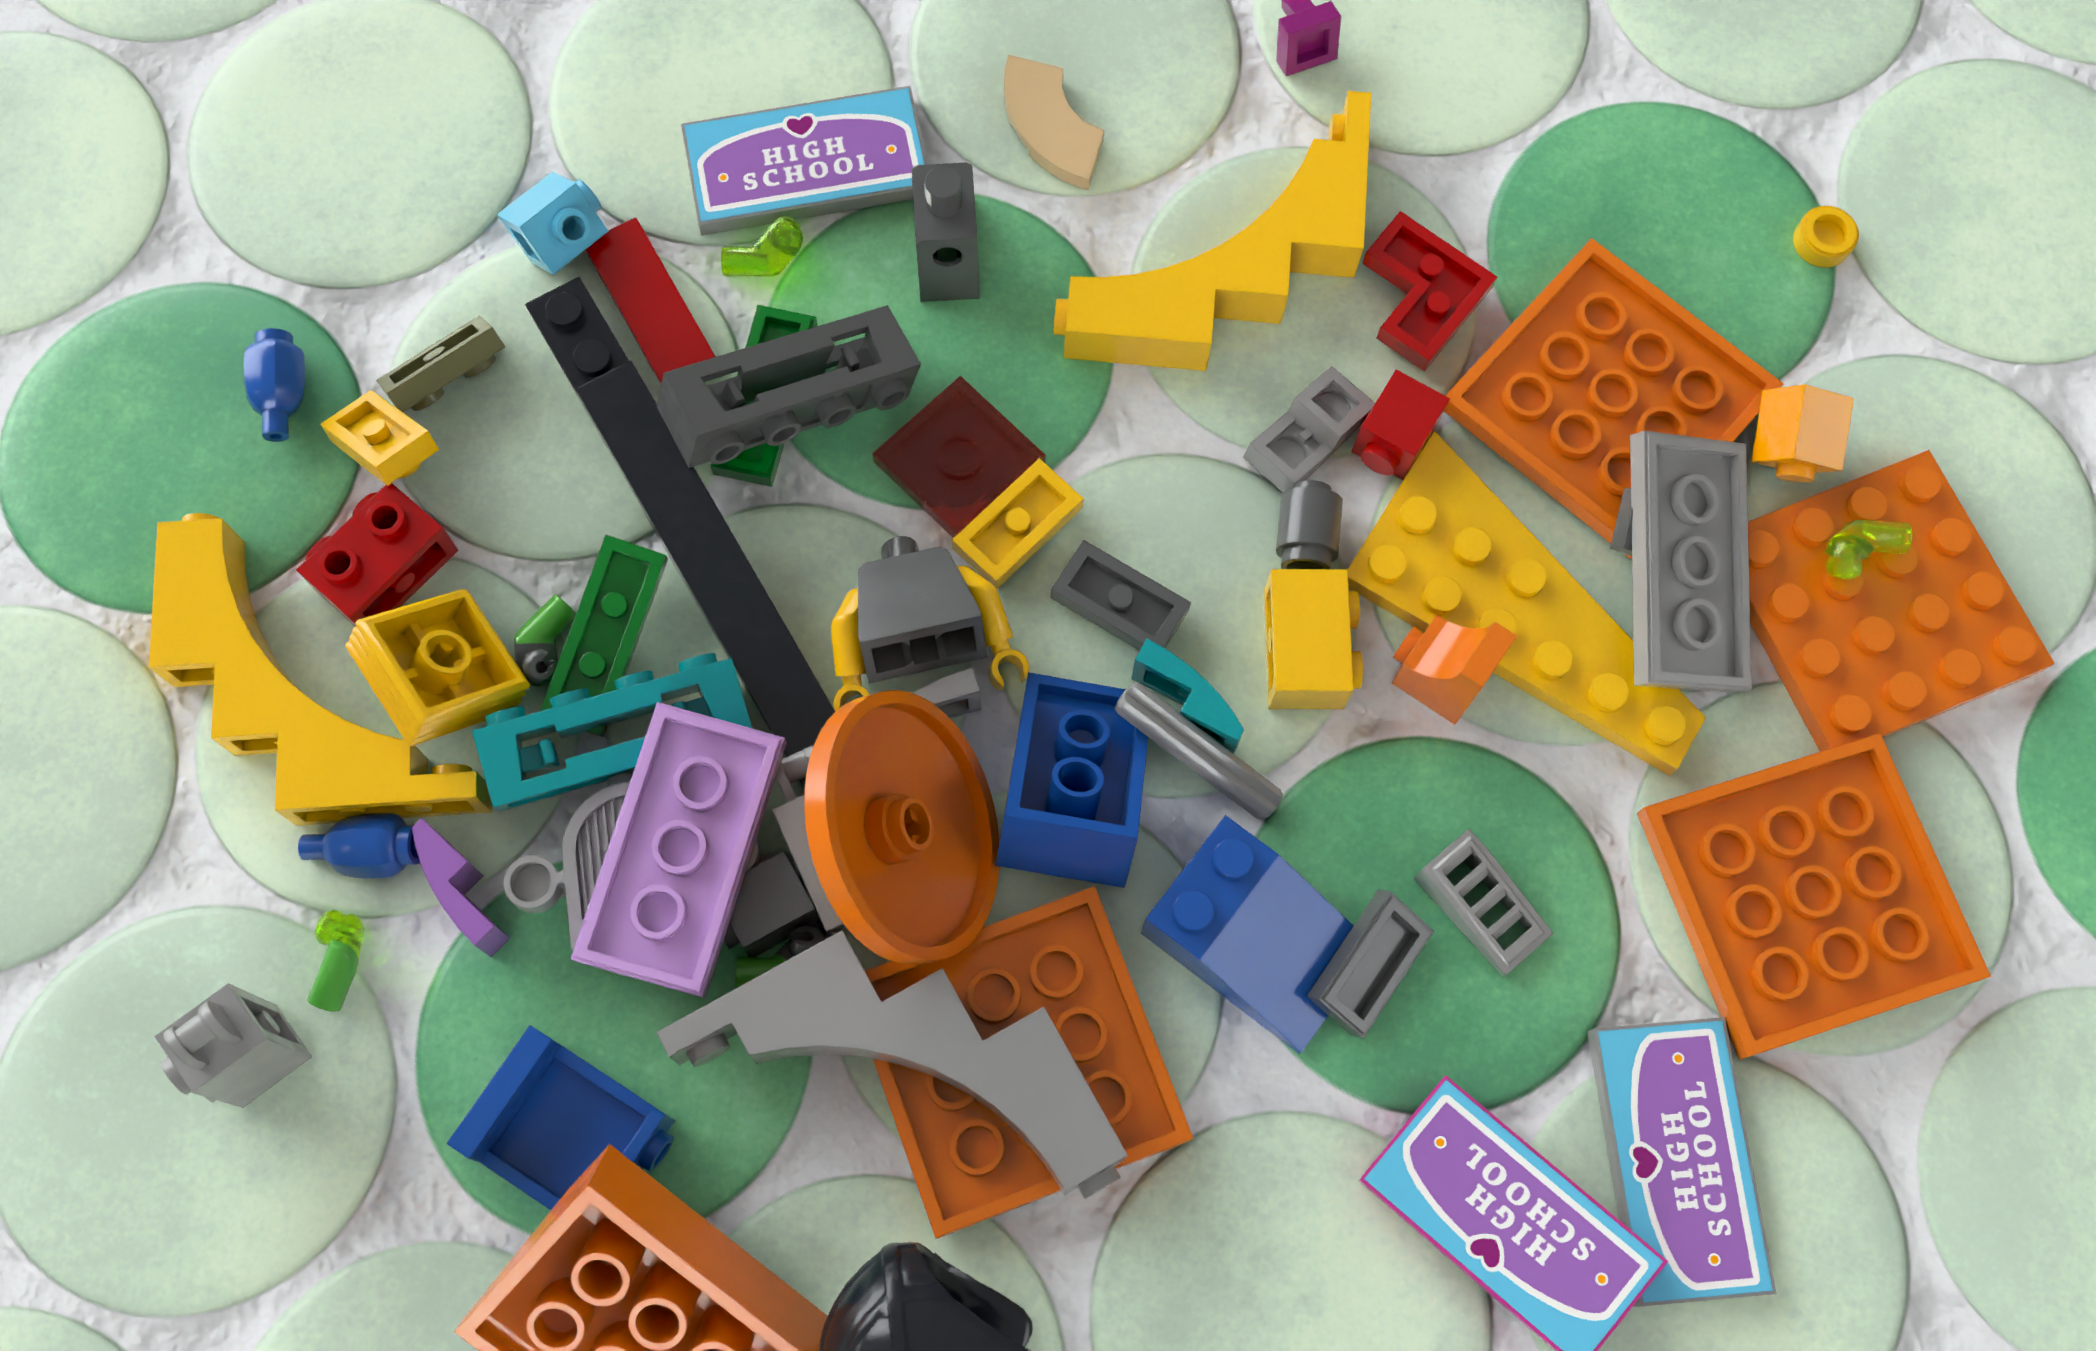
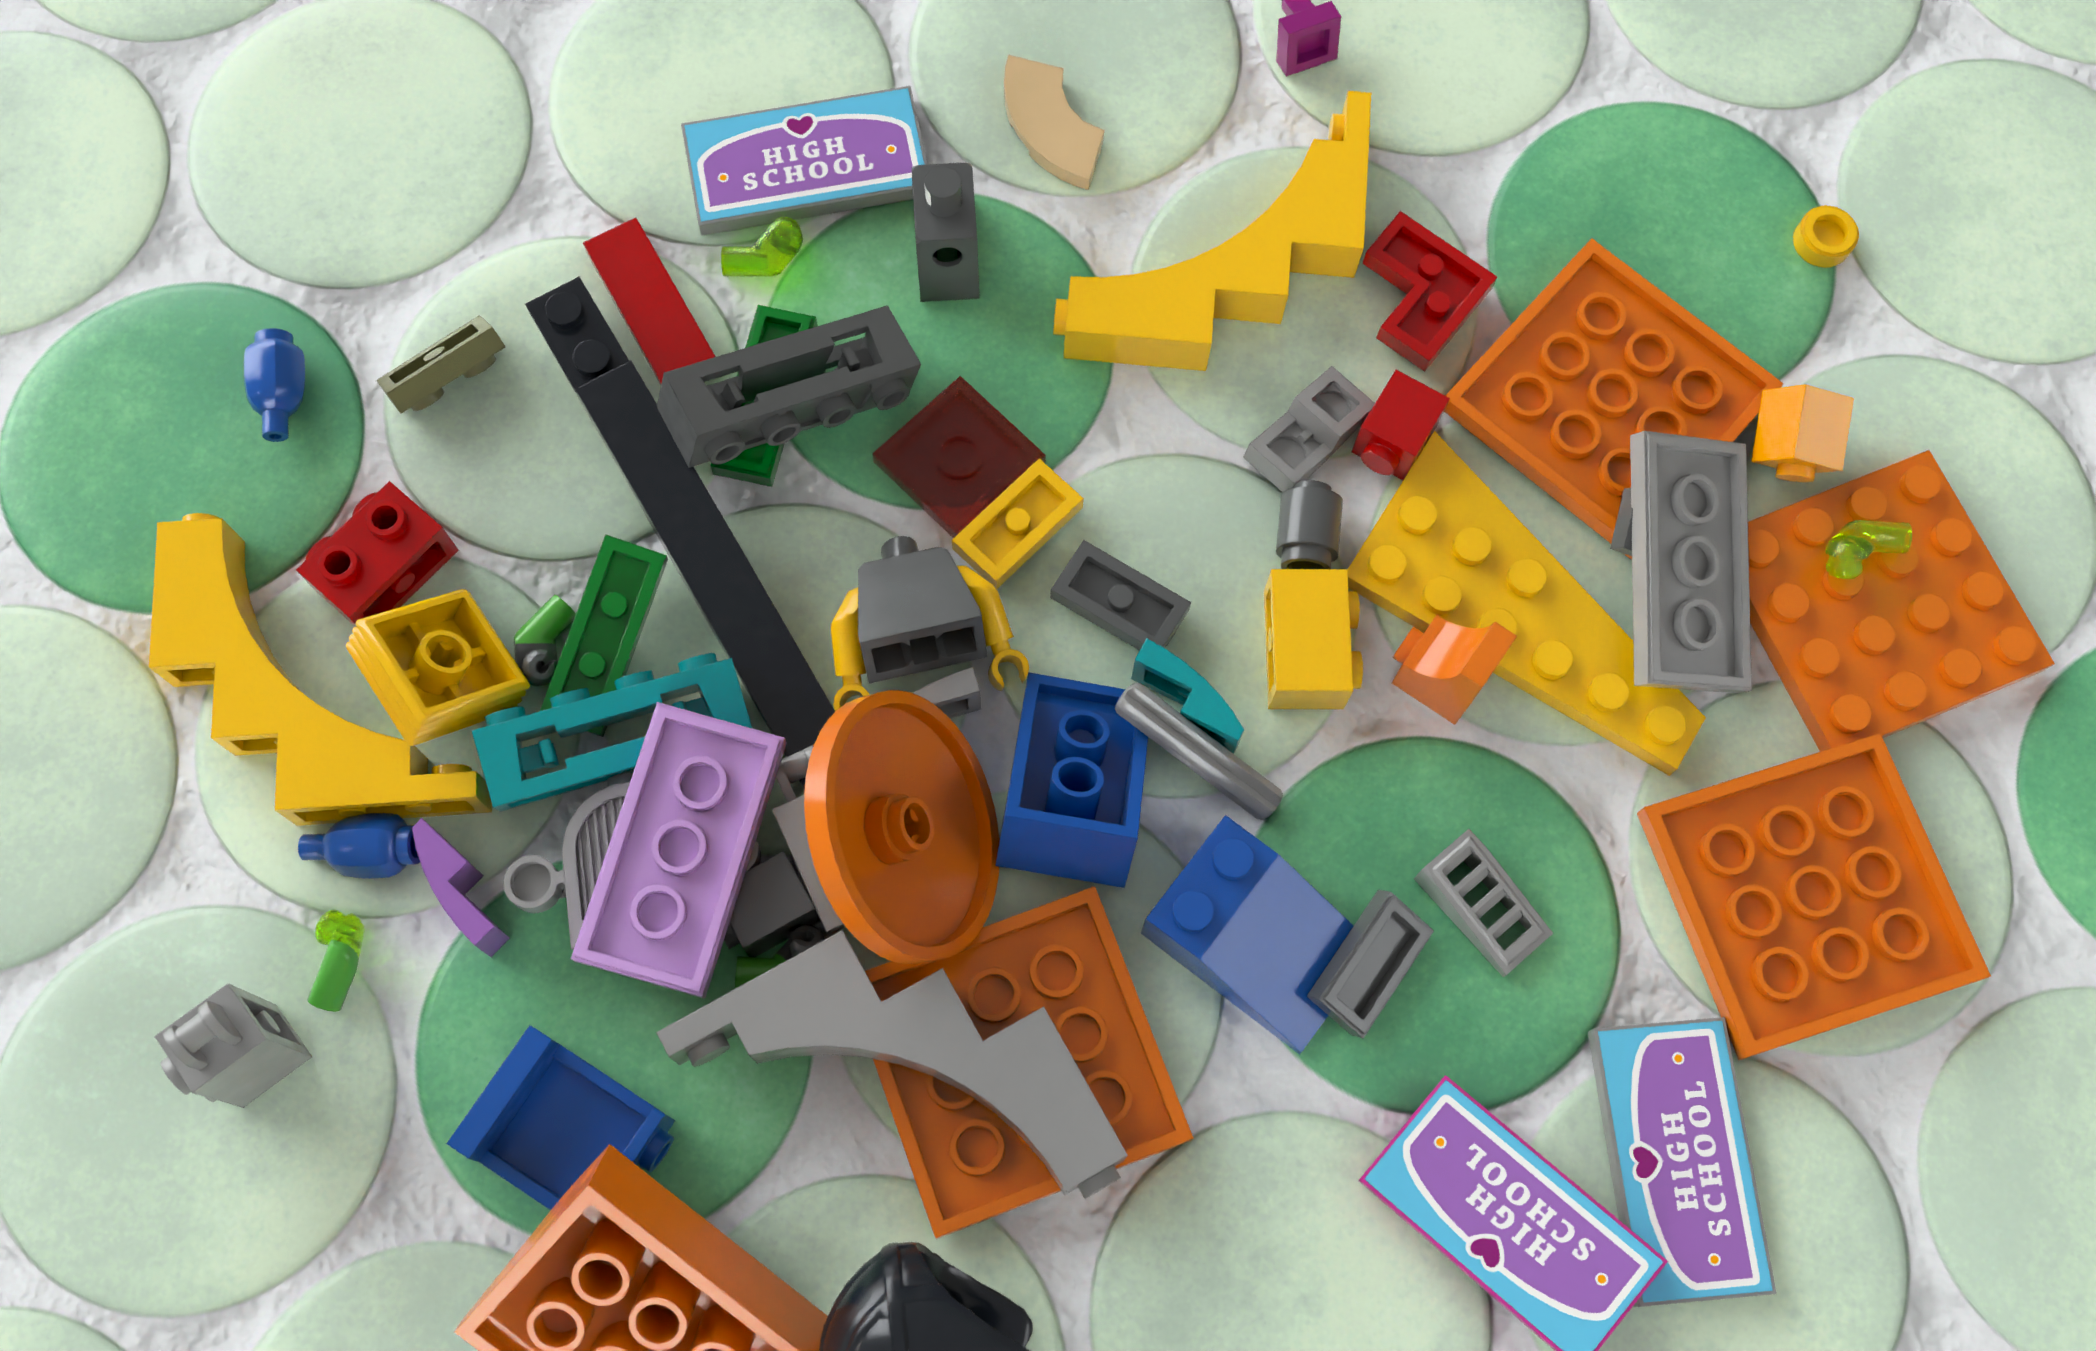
(380, 437): yellow plate -> none
(554, 221): medium azure brick -> none

